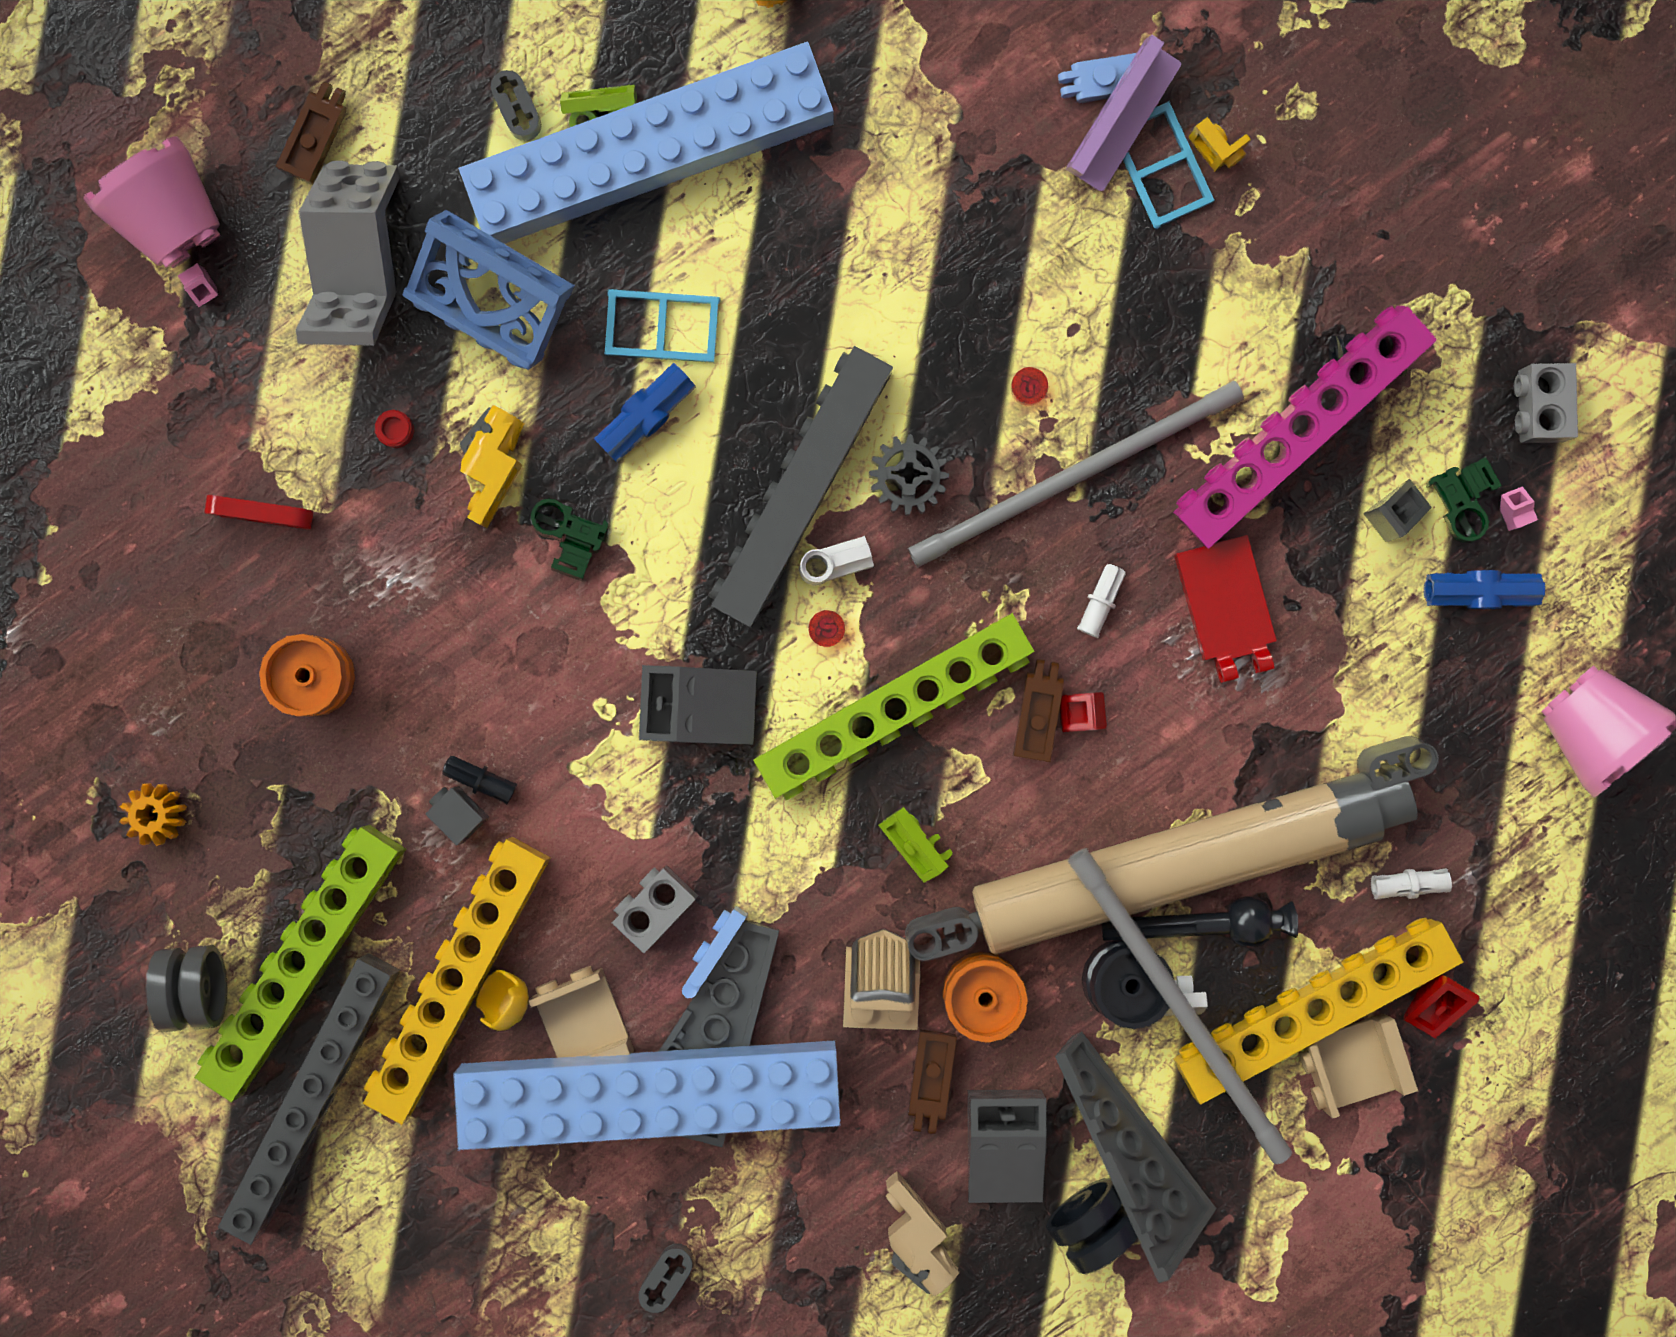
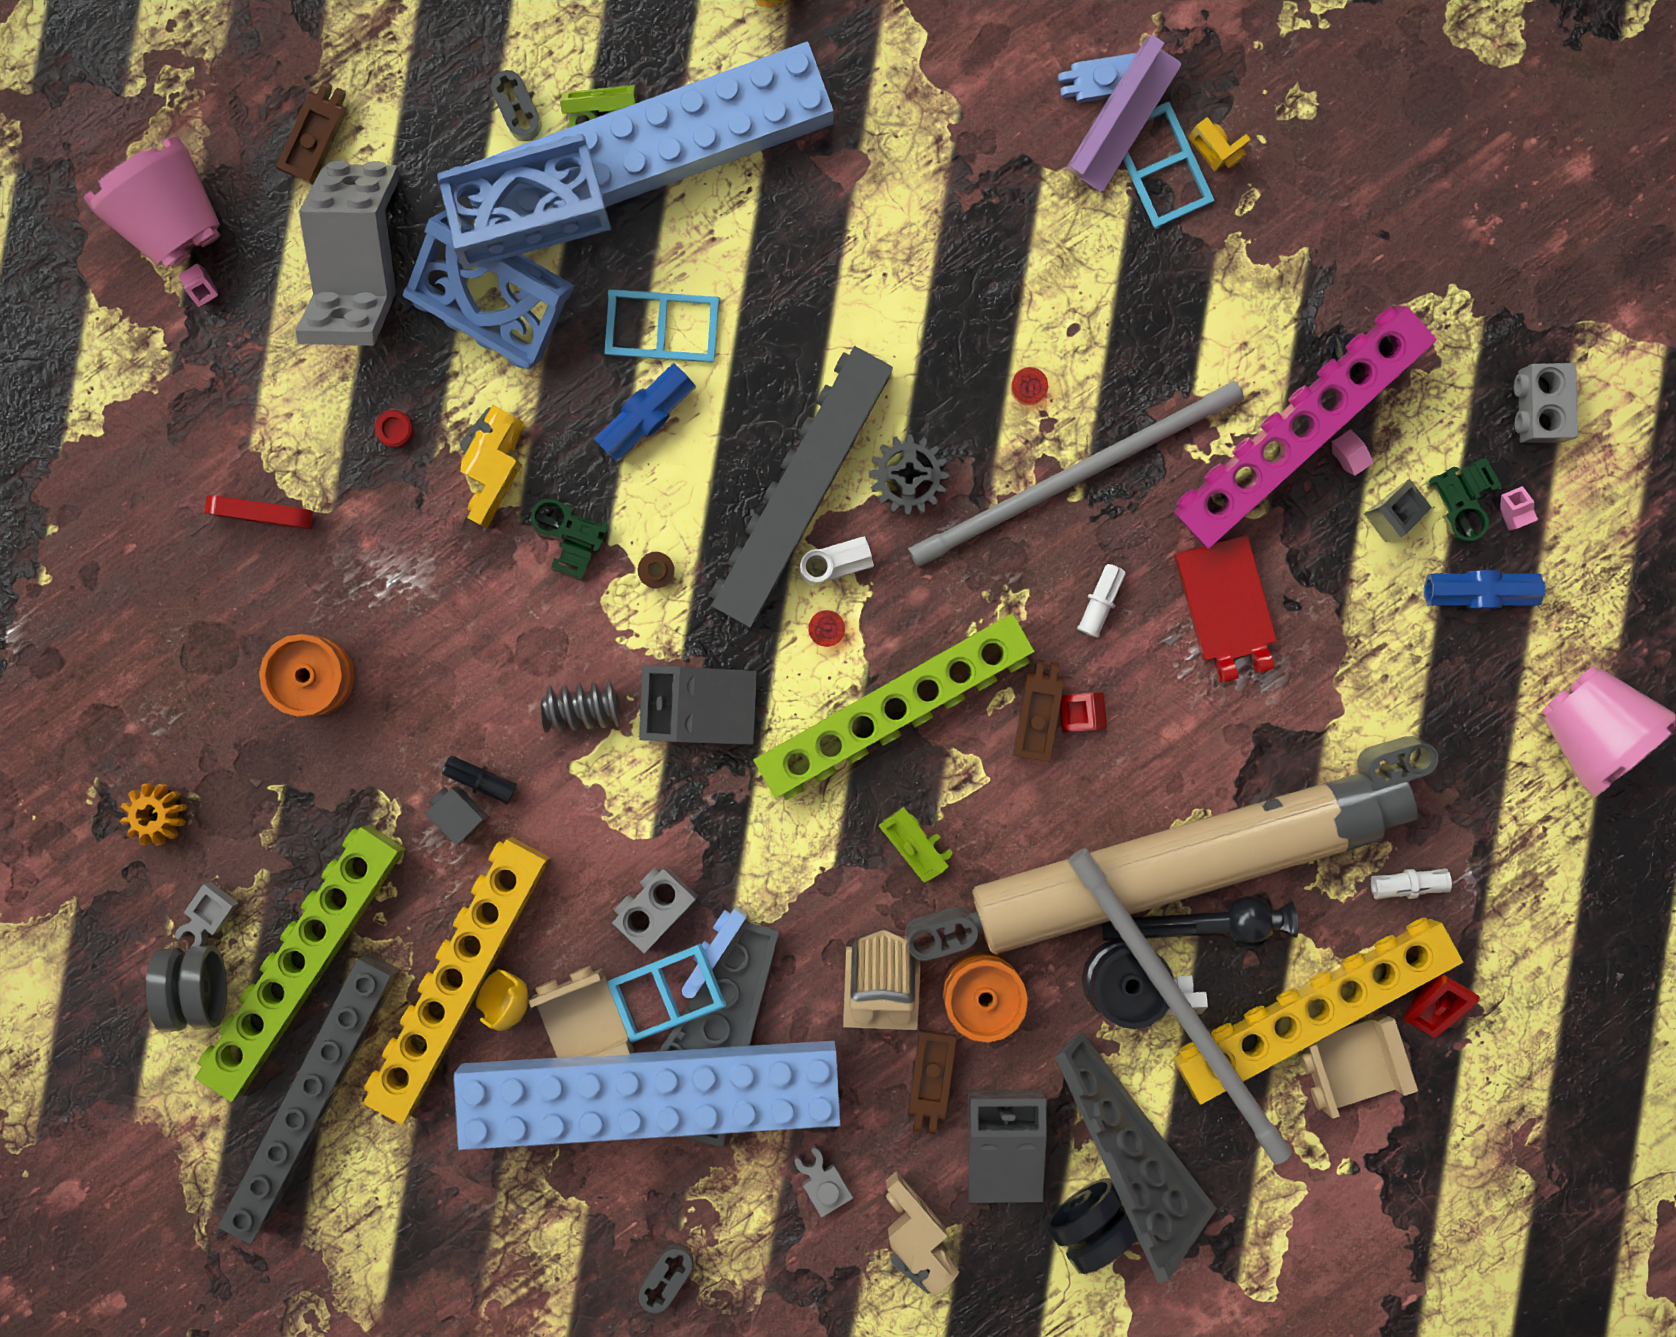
(208, 913): none -> light grey plate
(498, 176): none -> medium blue fence
(580, 707): none -> flat silver piece
(665, 992): none -> medium azure window
(667, 570): none -> reddish brown plate
(826, 1185): none -> light grey plate
(1351, 452): none -> bright pink piece

